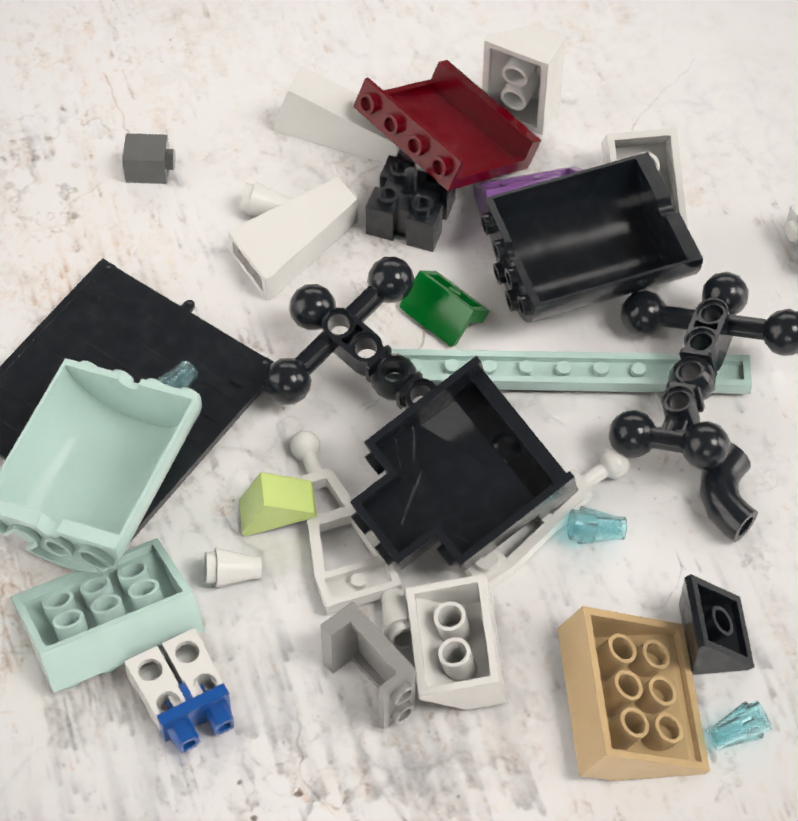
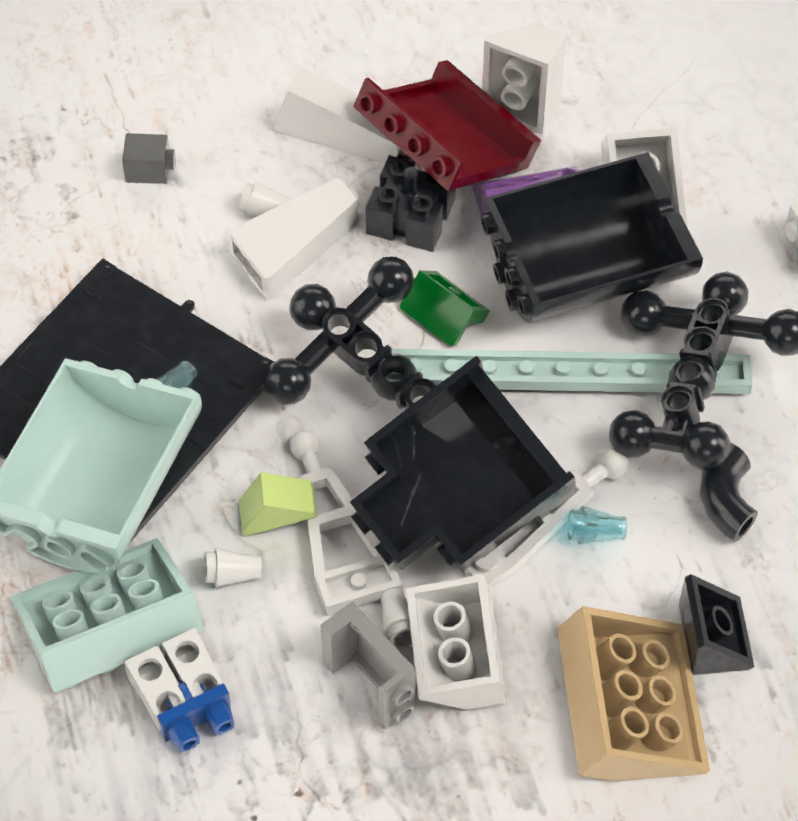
(742, 725): clear light blue cone -> none

